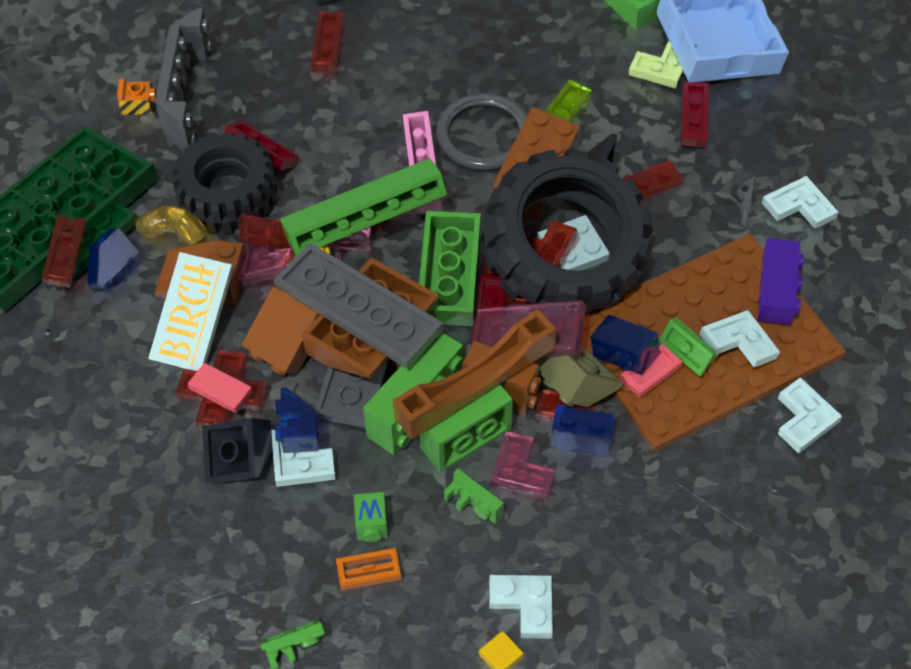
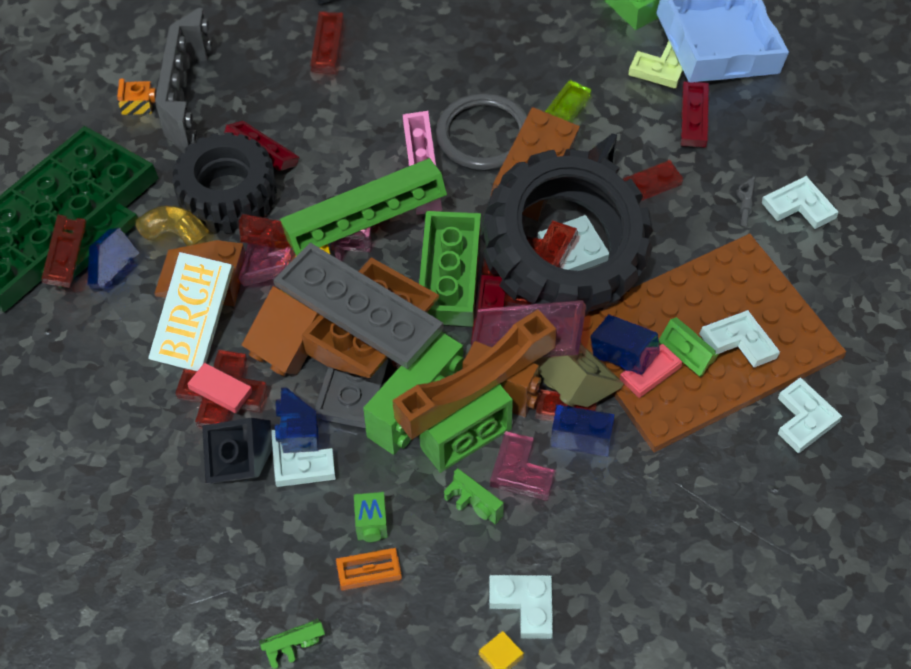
(780, 281): dark purple brick -> none

